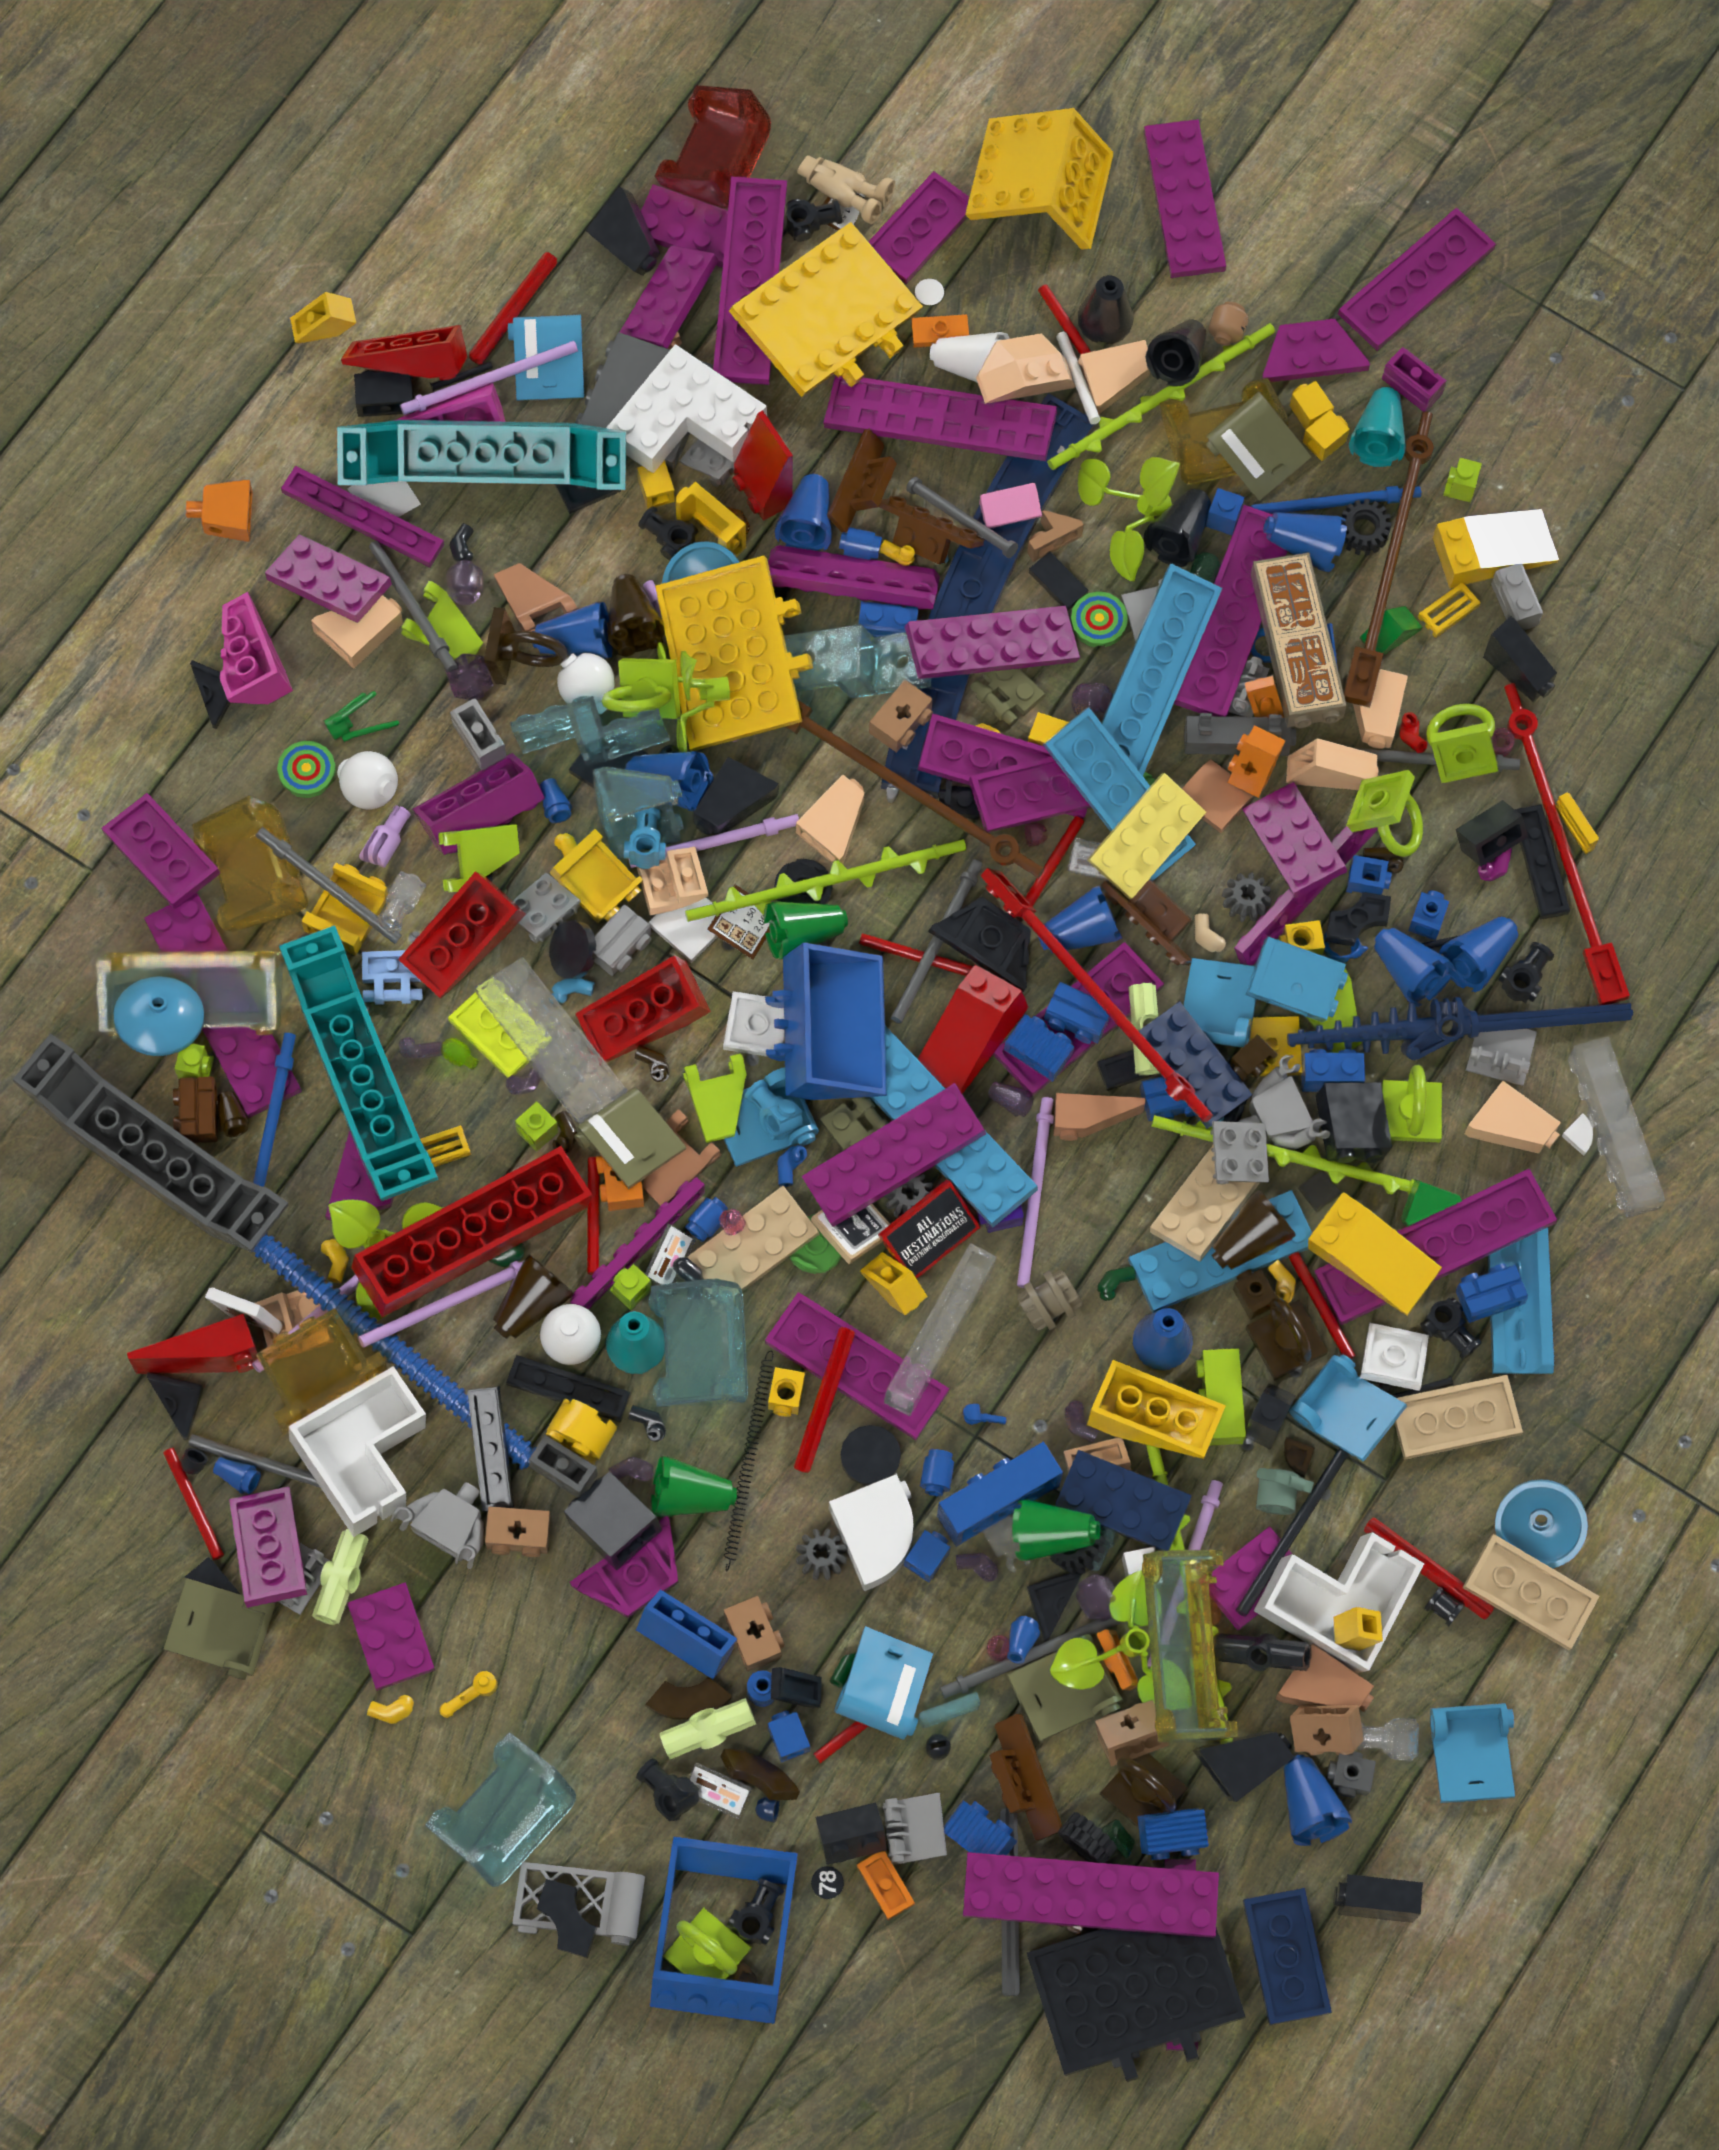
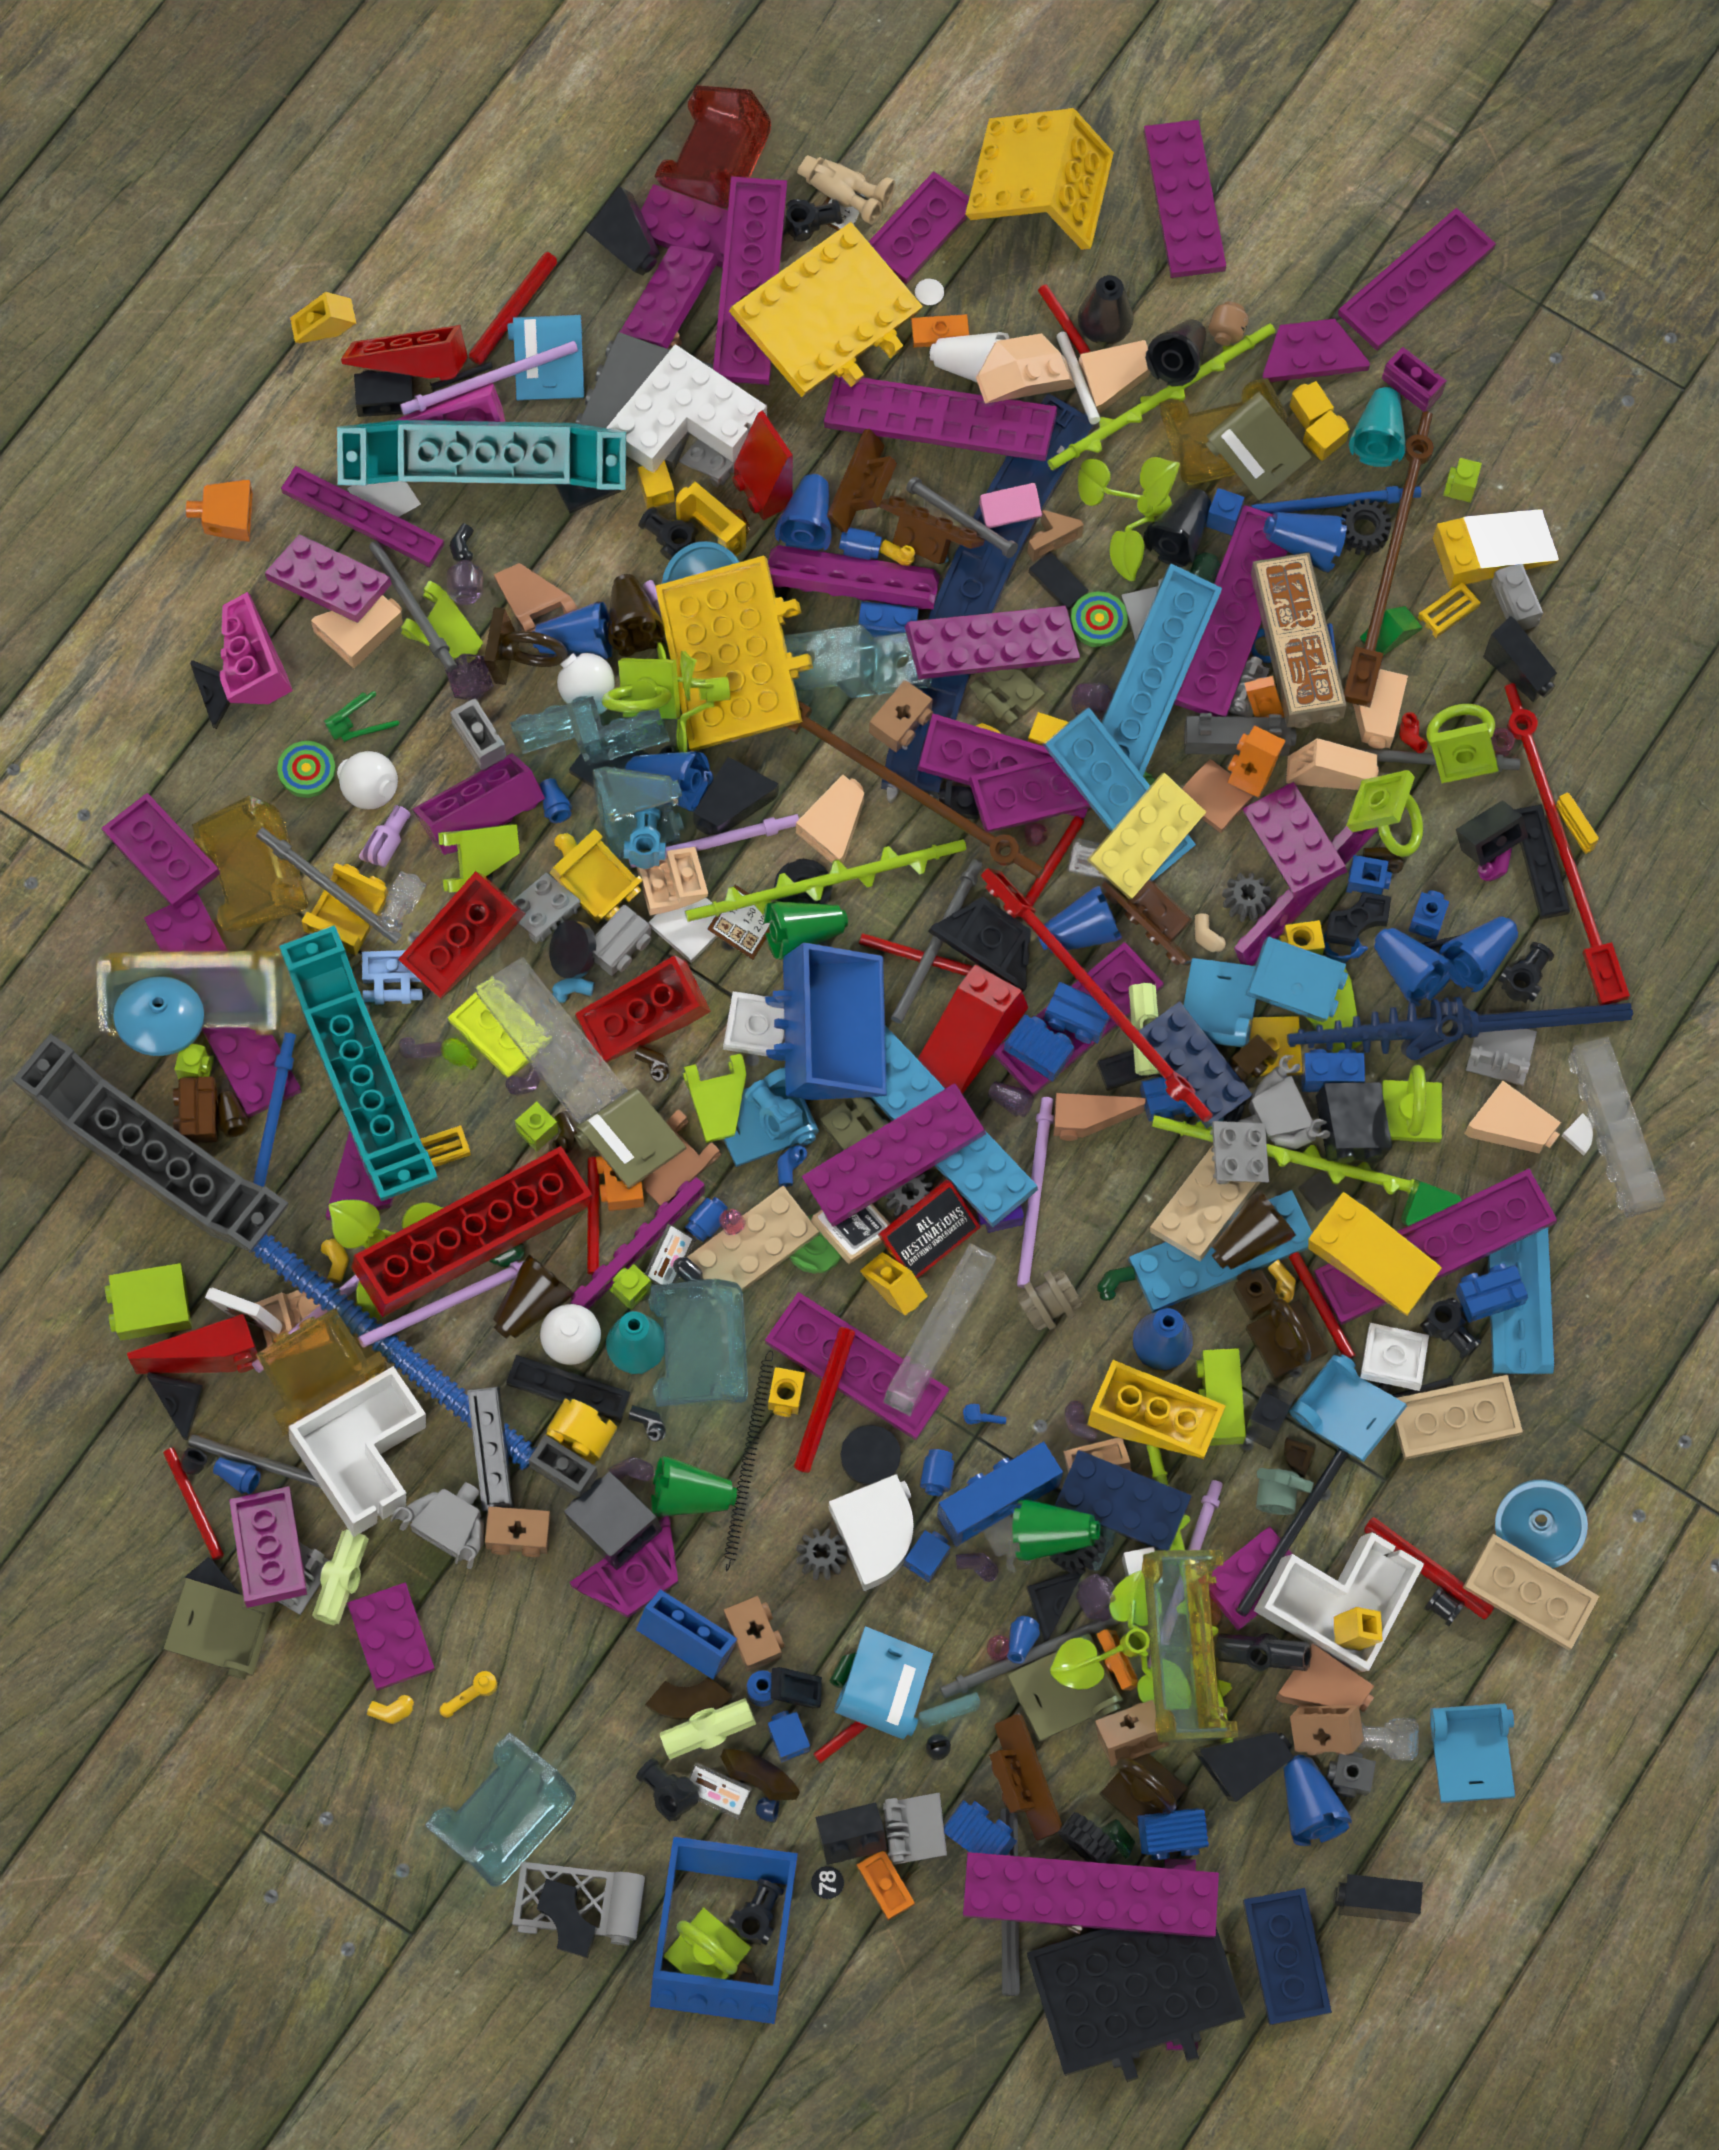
(148, 1302): none -> lime brick

